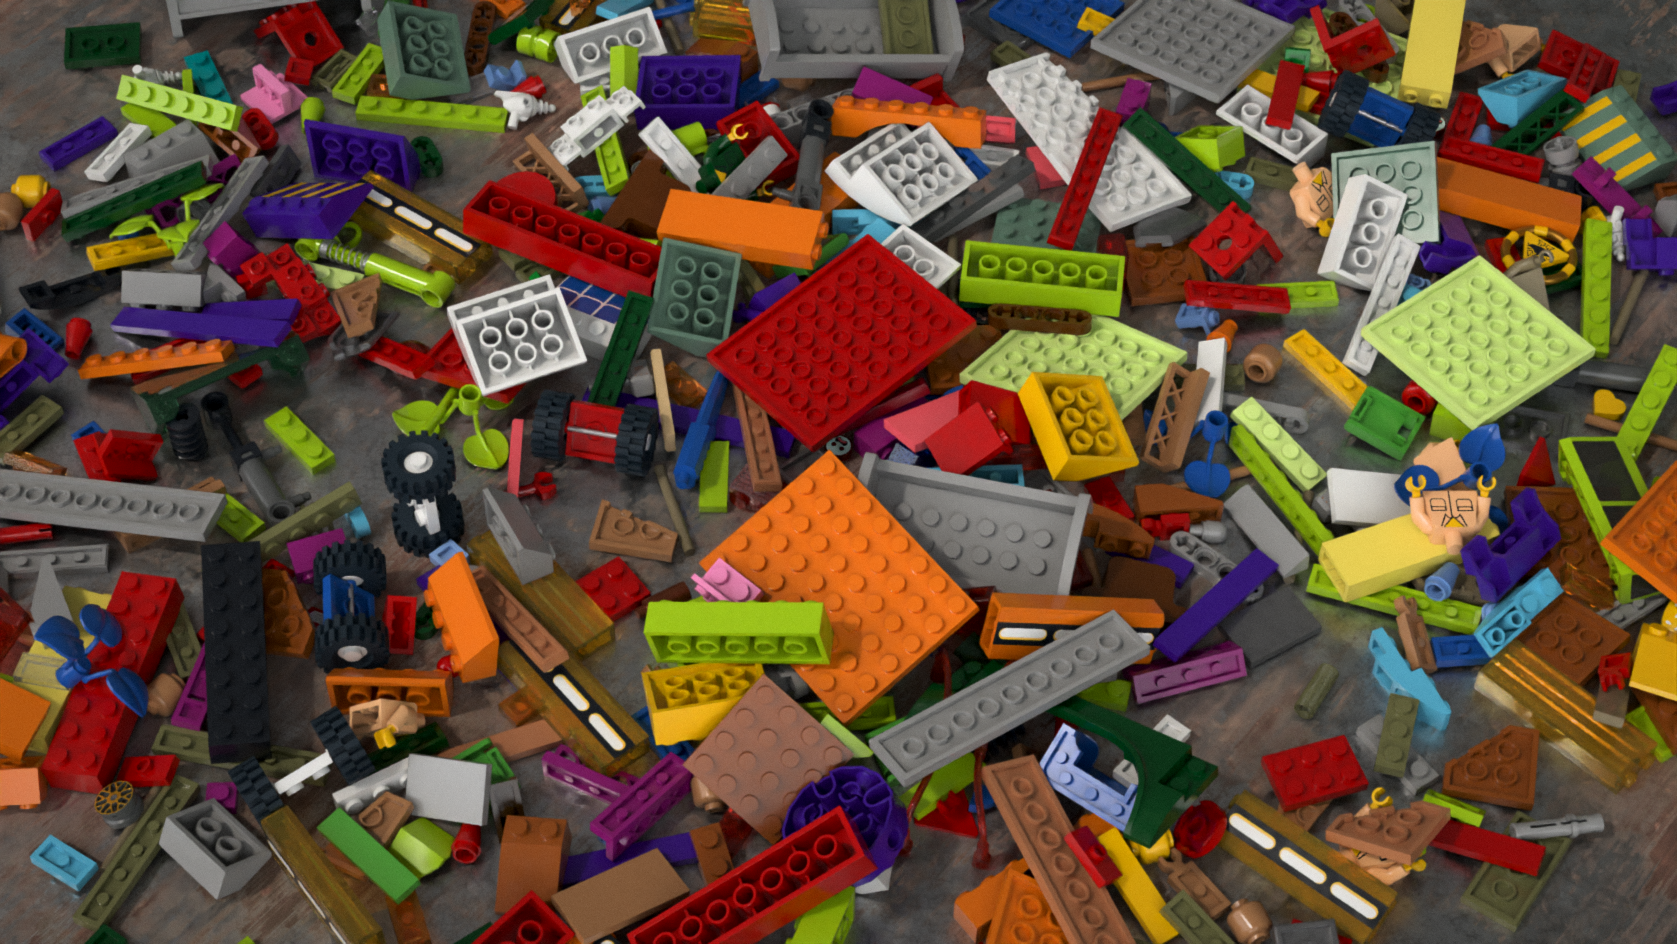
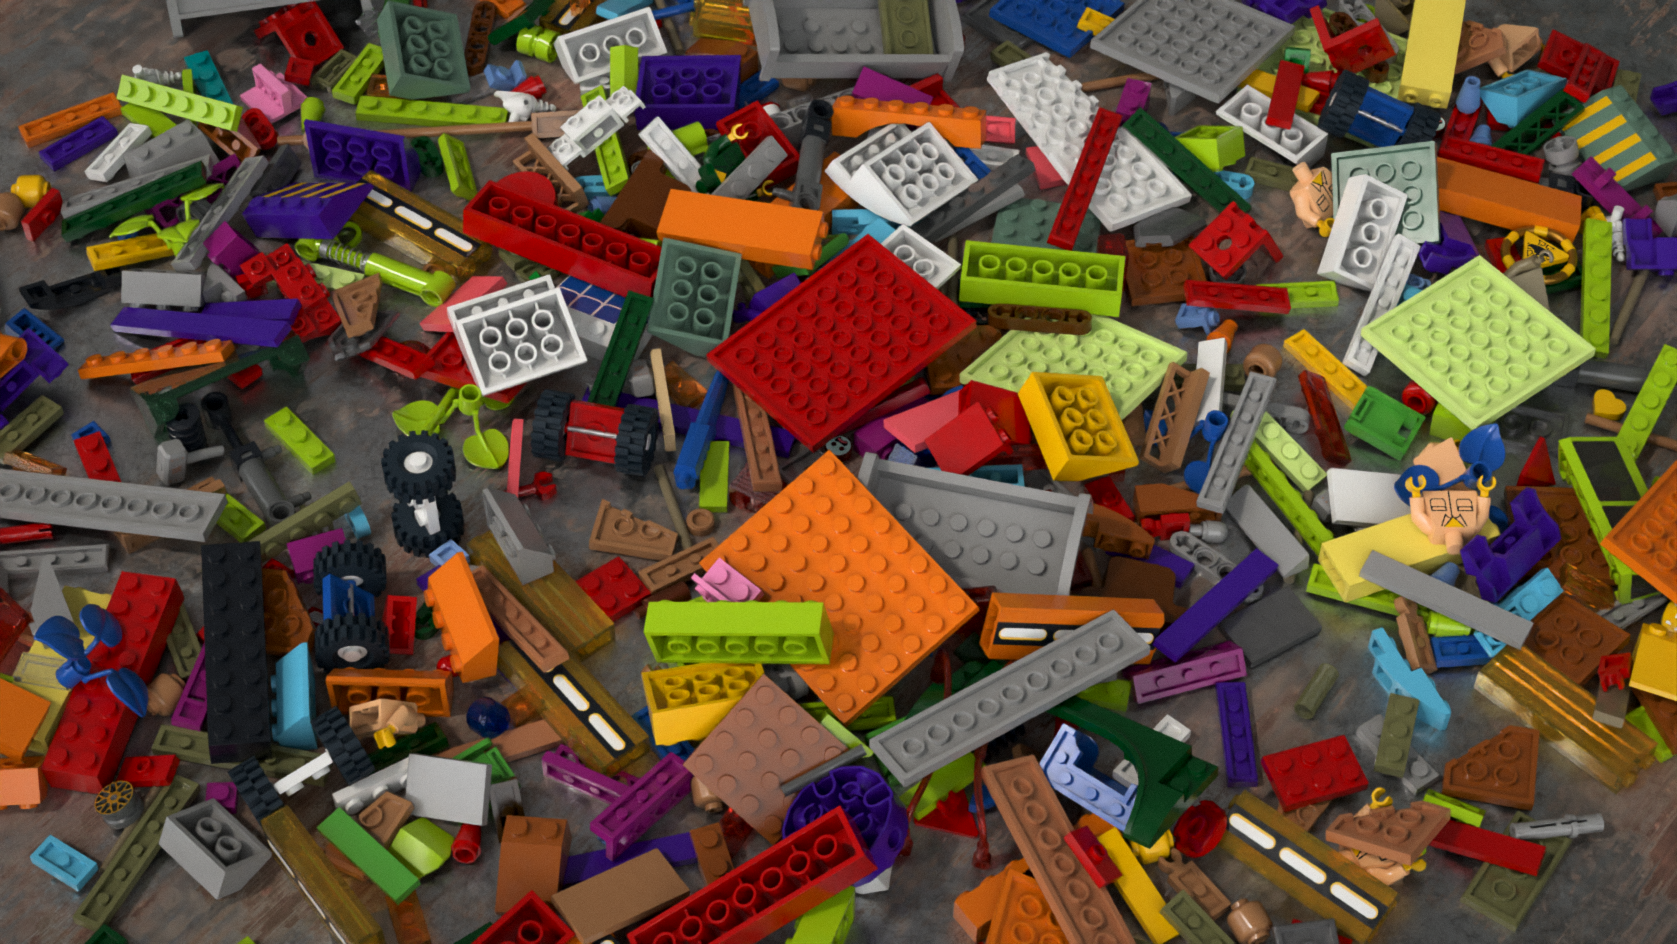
(69, 120): none -> orange tile
(77, 335): red cone -> none
(102, 45): dark green plate -> none
(127, 453): red bracket -> none
(173, 459): none -> light grey piece
(294, 700): none -> medium azure slope
(457, 167): none -> lime plate
(473, 288): none -> coral tile
(488, 718): none -> clear blue head
(542, 125): none -> medium nougat bar
(677, 567): none -> medium nougat plate
(700, 522): none -> medium nougat tile
(823, 770): none -> dark grey bar
(1236, 442): none -> light grey tile
(1236, 734): none -> dark purple tile
(1324, 418): none -> clear red plate
(1443, 626): none -> lime cone
(1446, 599): none -> light grey tile
(1469, 95): none -> medium blue cone

